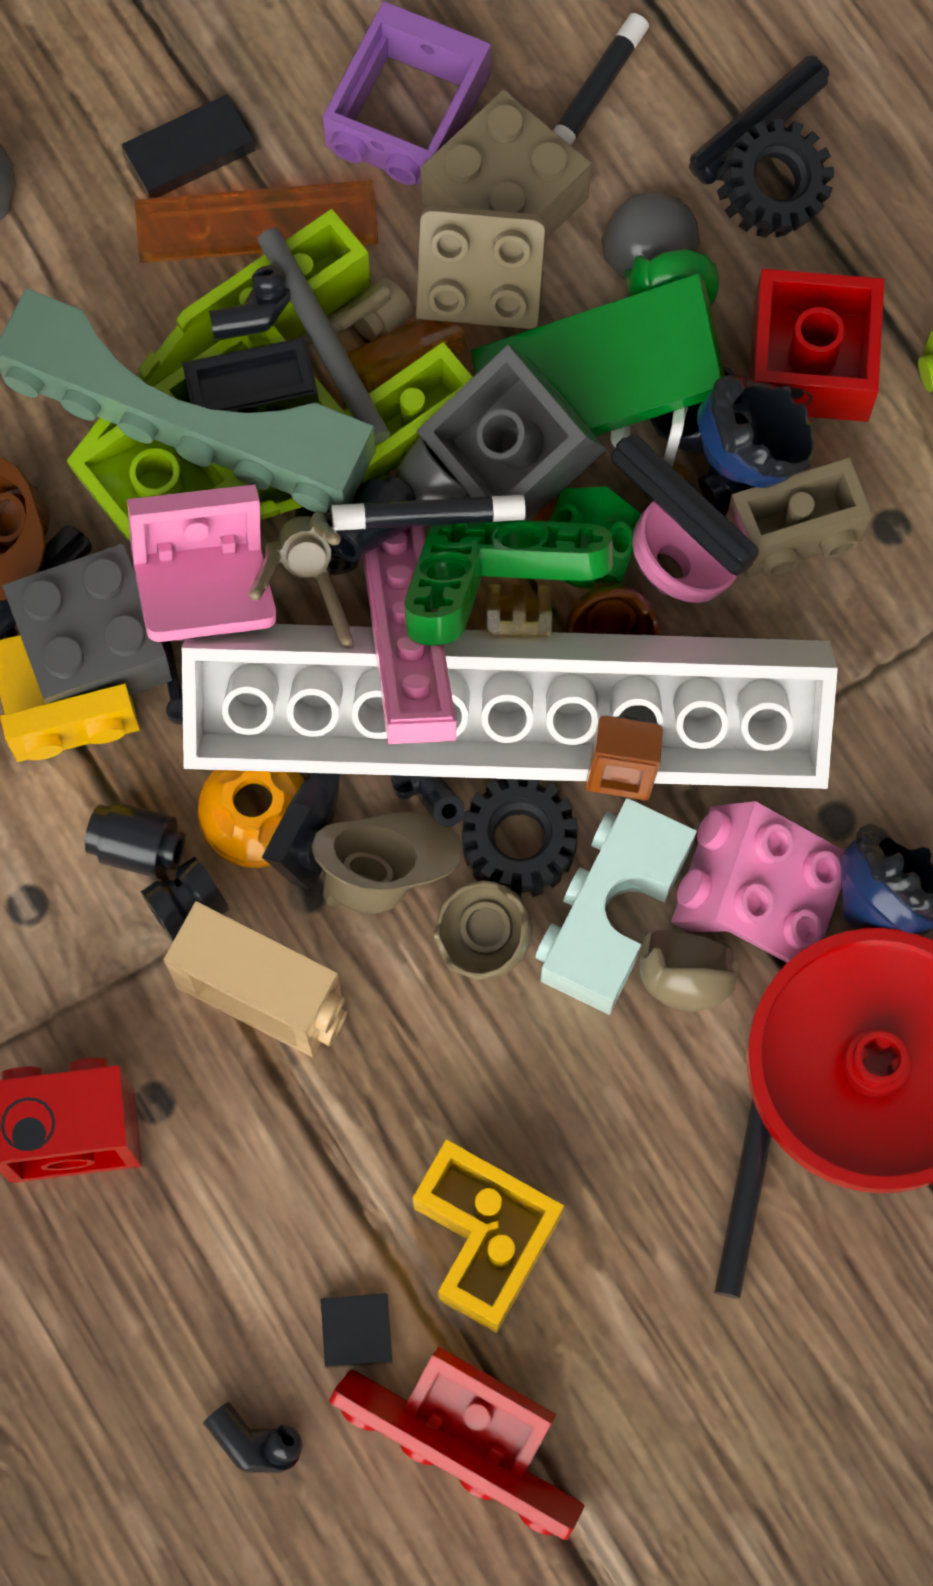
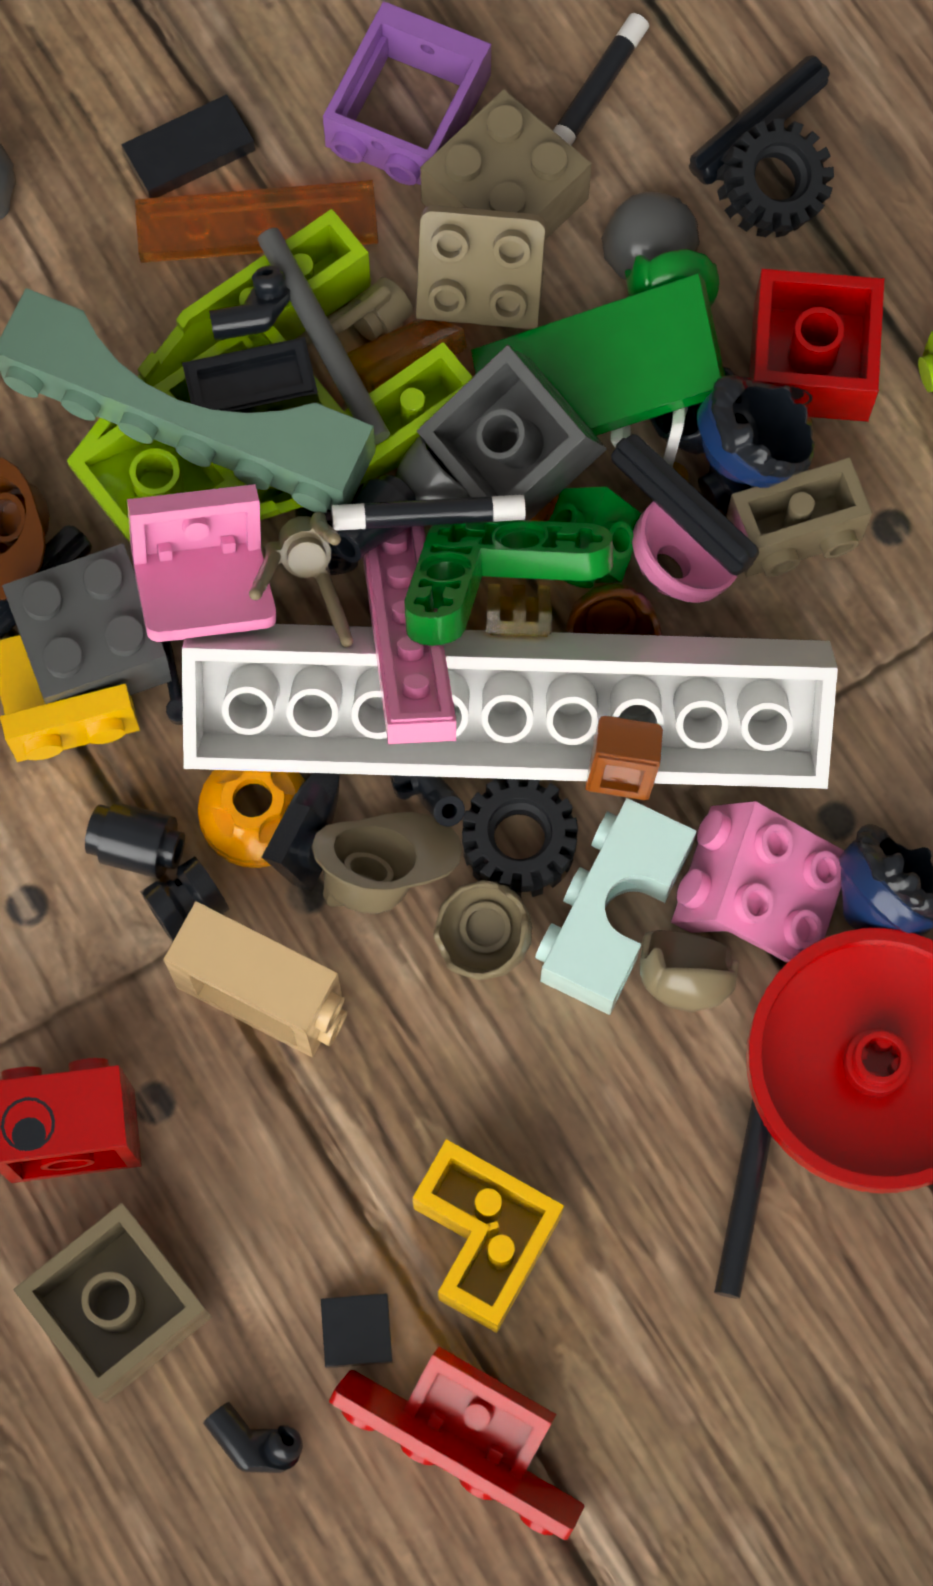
(112, 1303): none -> dark tan brick

